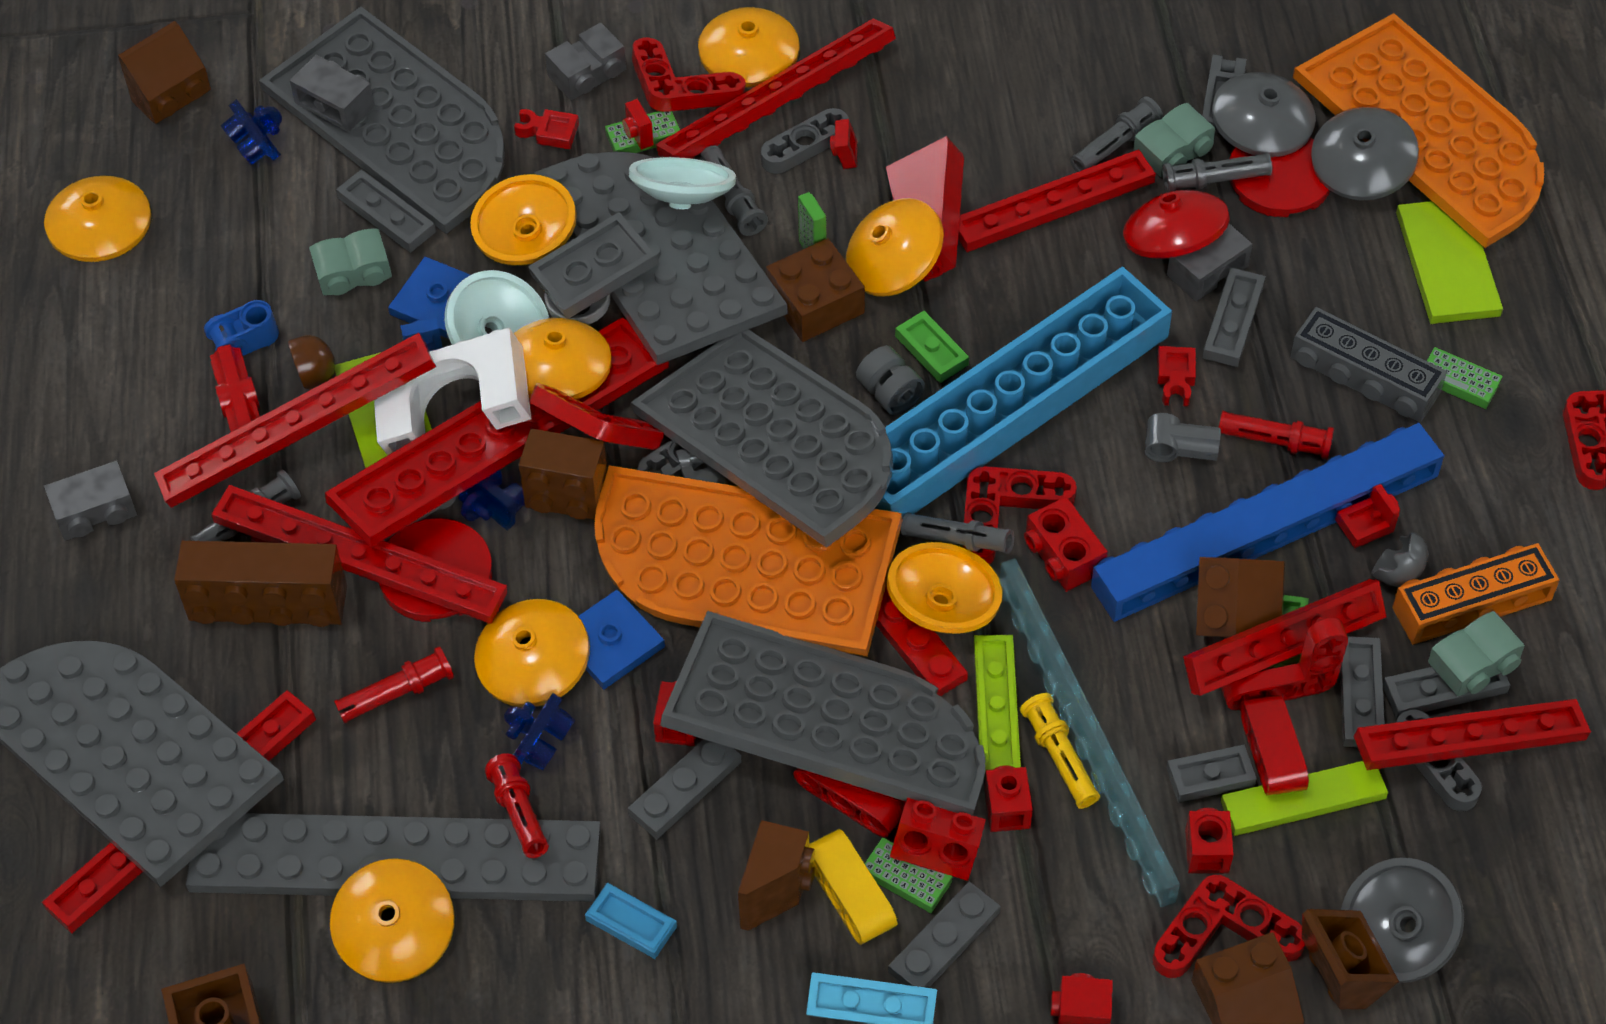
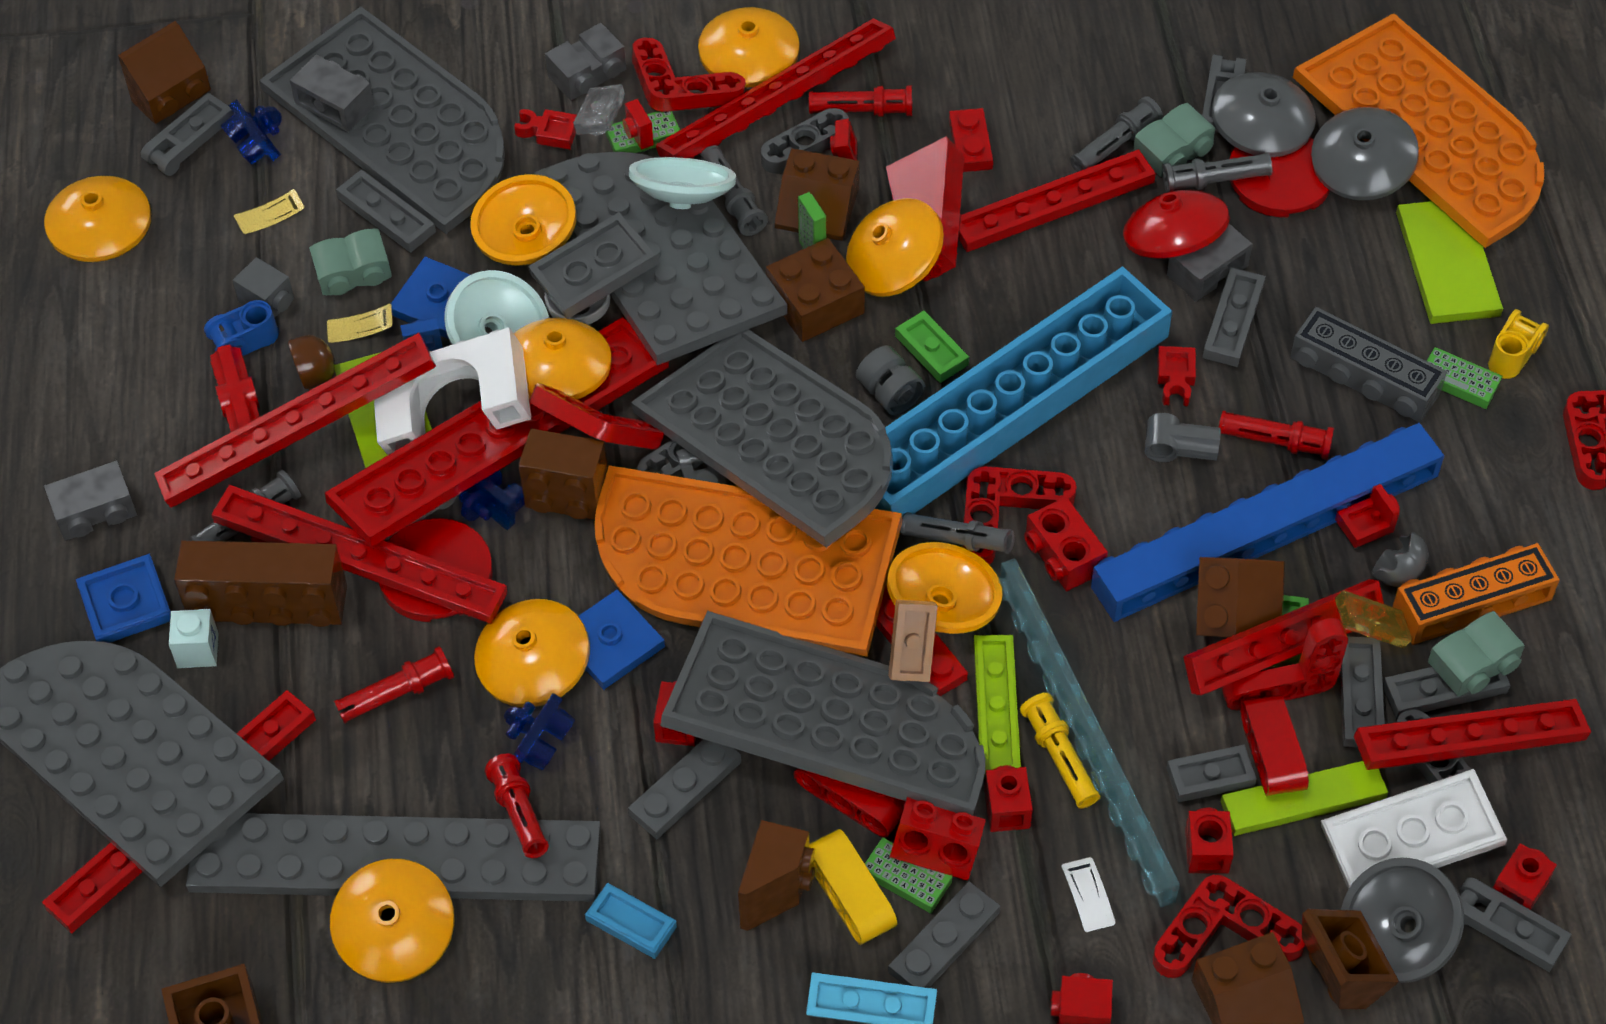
(124, 599): none -> blue plate
(186, 134): none -> dark grey plate
(193, 638): none -> light aqua brick
(264, 283): none -> dark grey brick
(270, 213): none -> clear yellow sticker
(359, 325): none -> clear yellow sticker
(599, 109): none -> clear plate
(819, 101): none -> red pin
(830, 181): none -> reddish brown slope
(912, 640): none -> medium nougat plate
(971, 138): none -> red plate
(1089, 894): none -> white sticker
(1373, 619): none -> clear yellow plate
(1428, 823): none -> white tile
(1512, 924): none -> dark grey plate
(1516, 344): none -> yellow piece
(1525, 876): none -> red brick

